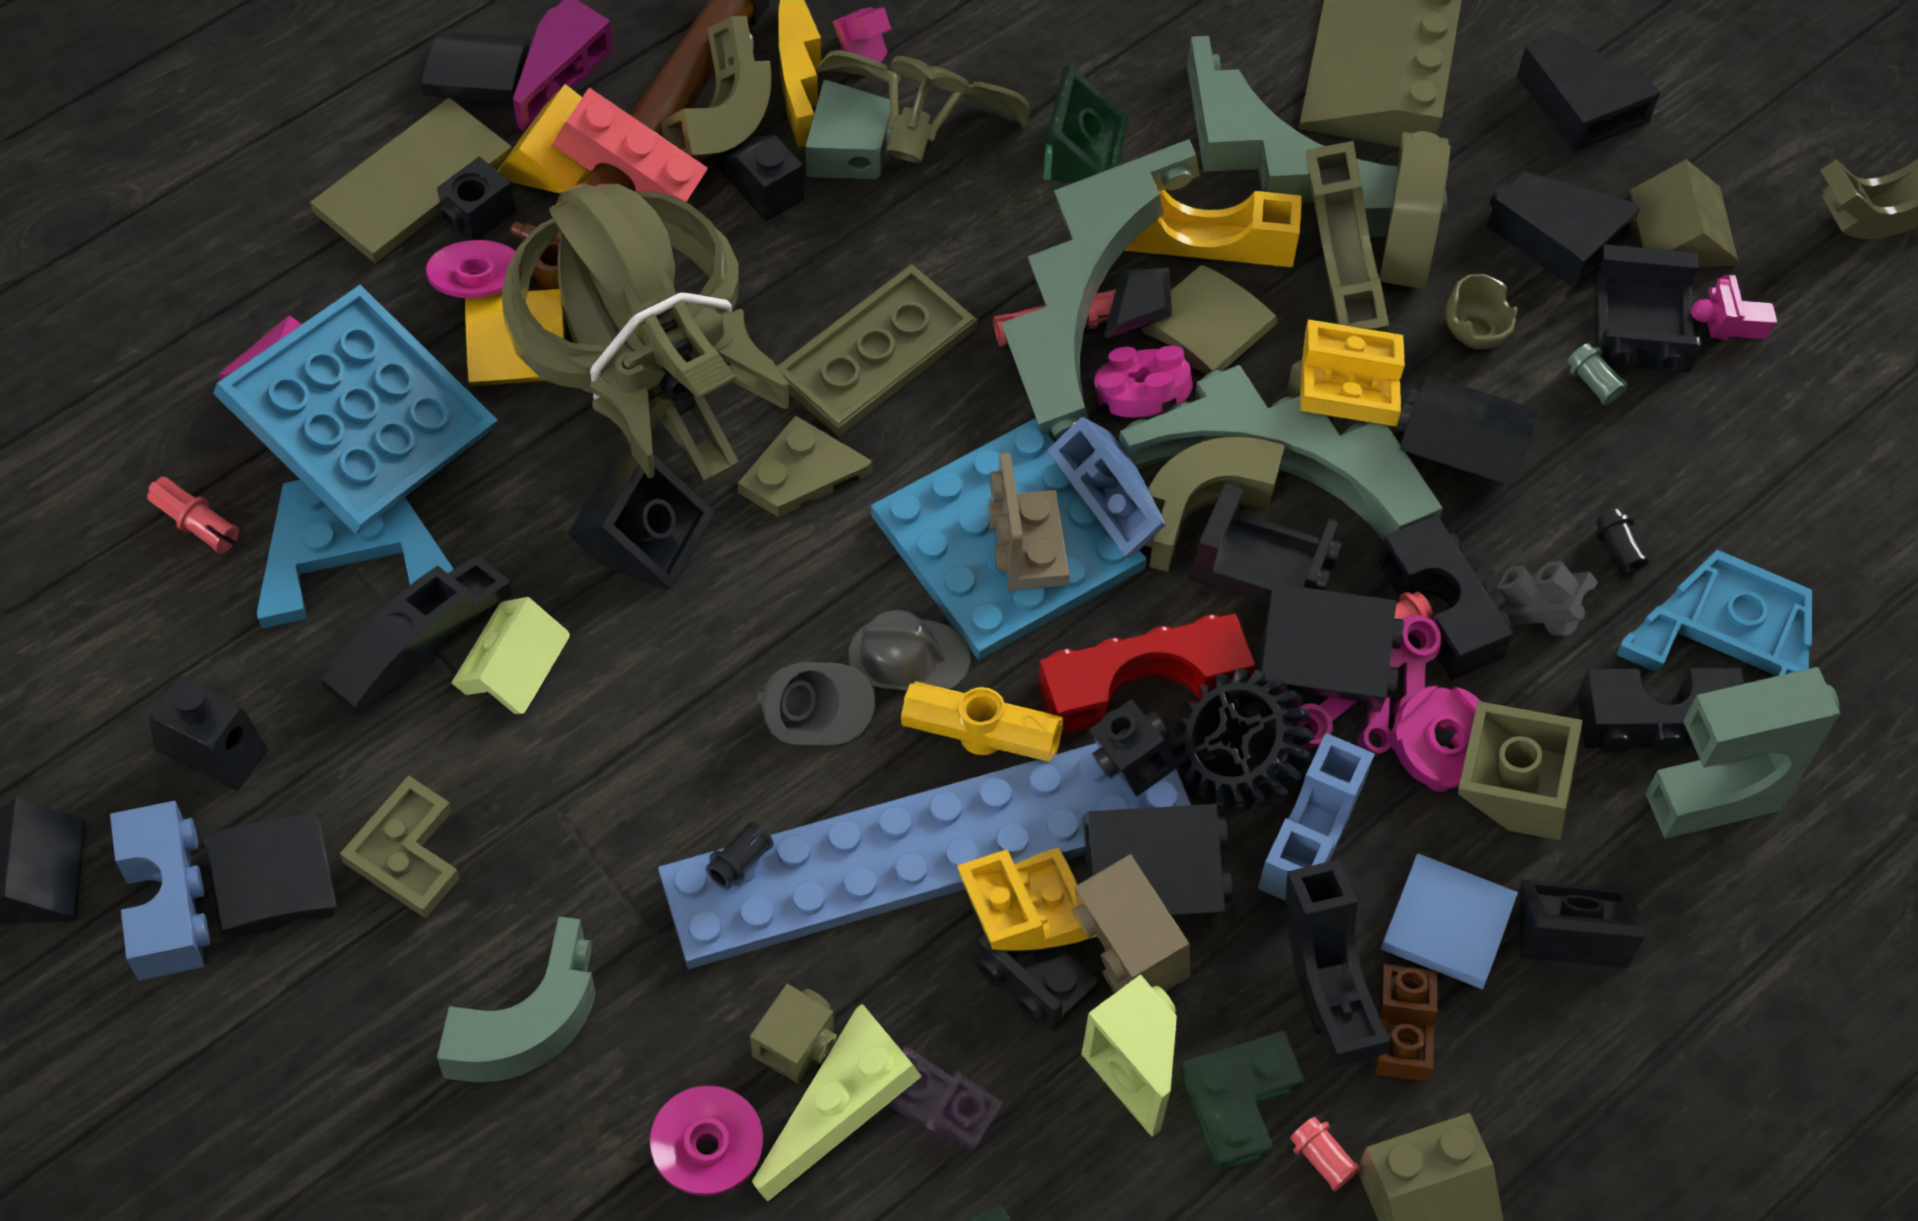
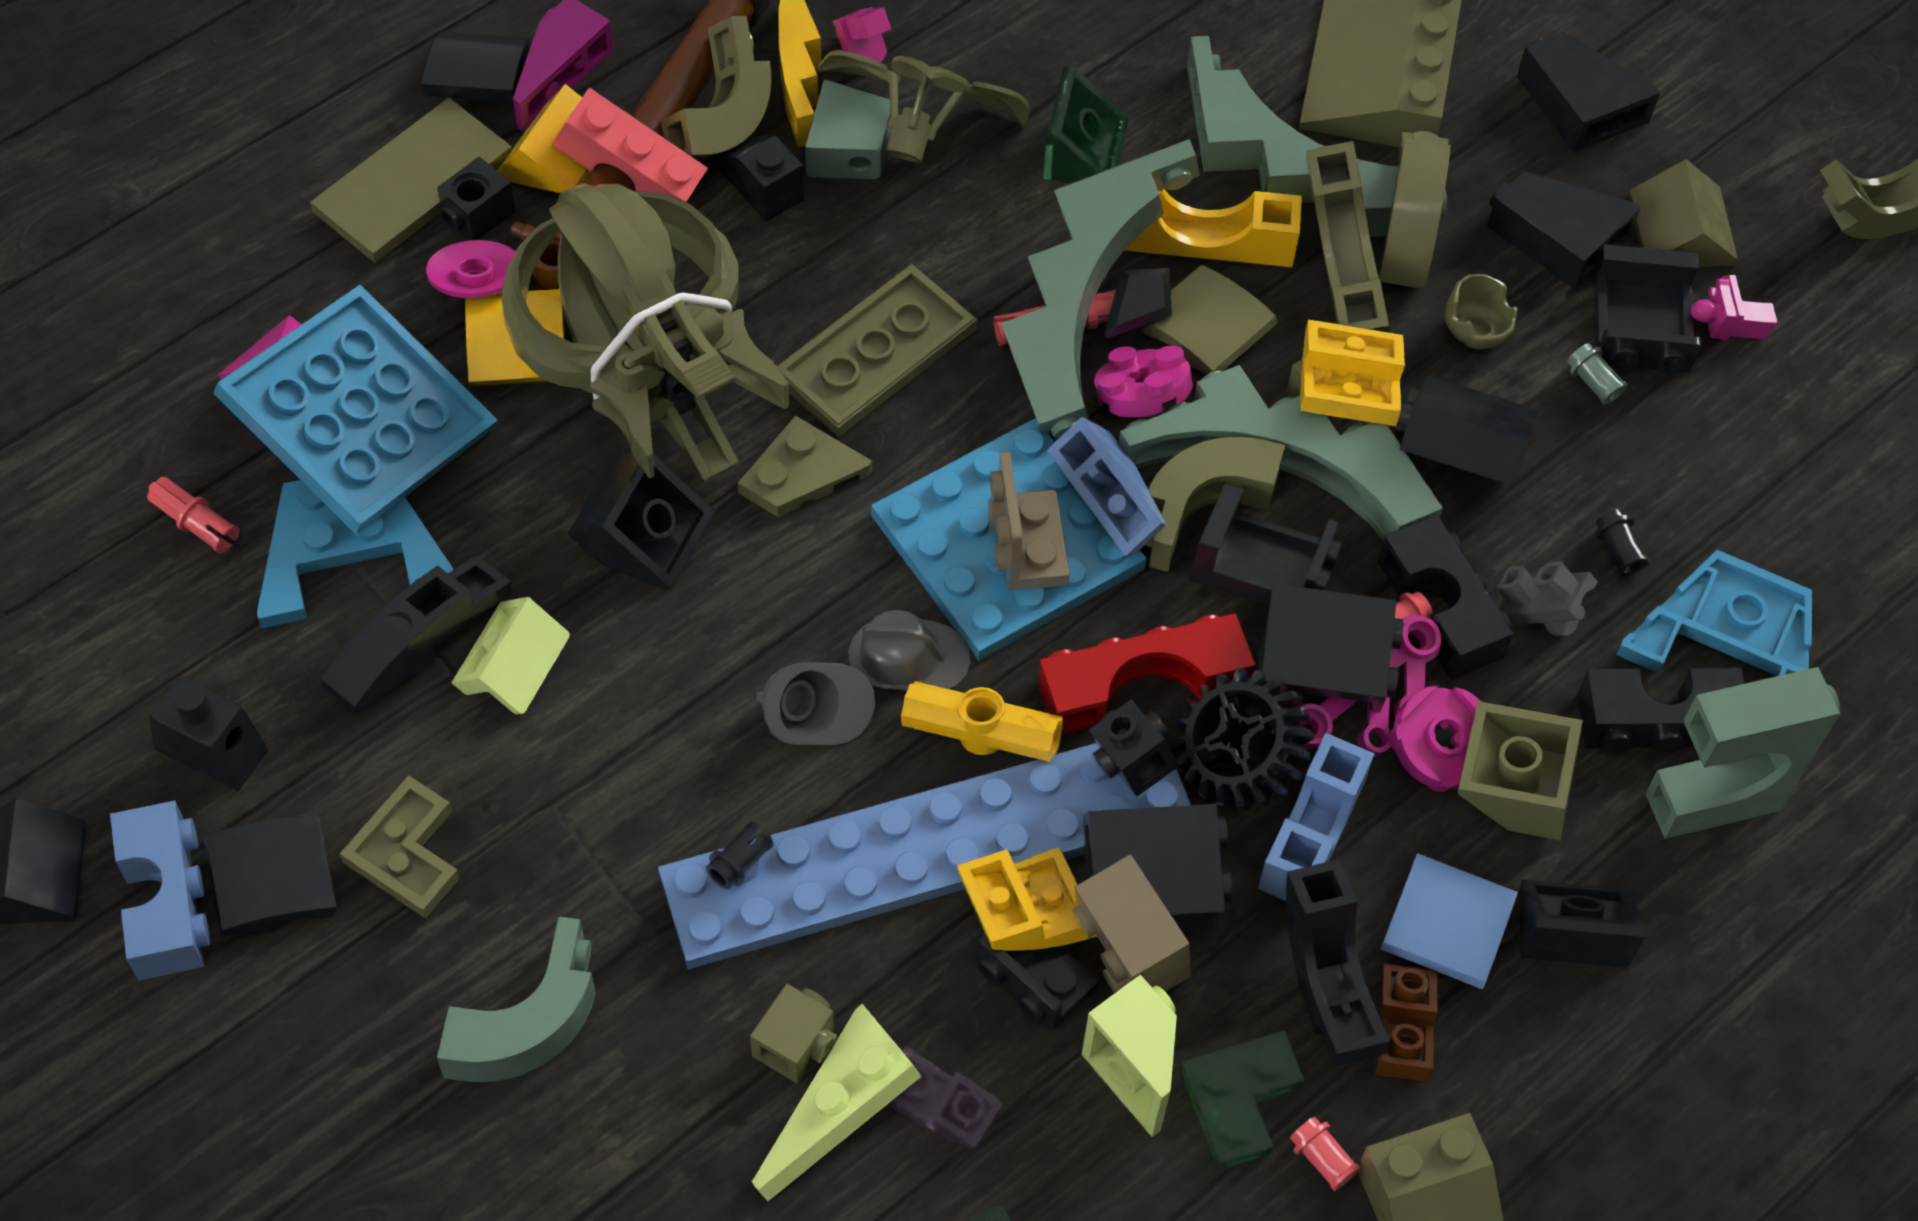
(700, 1116): dark pink dish -> none

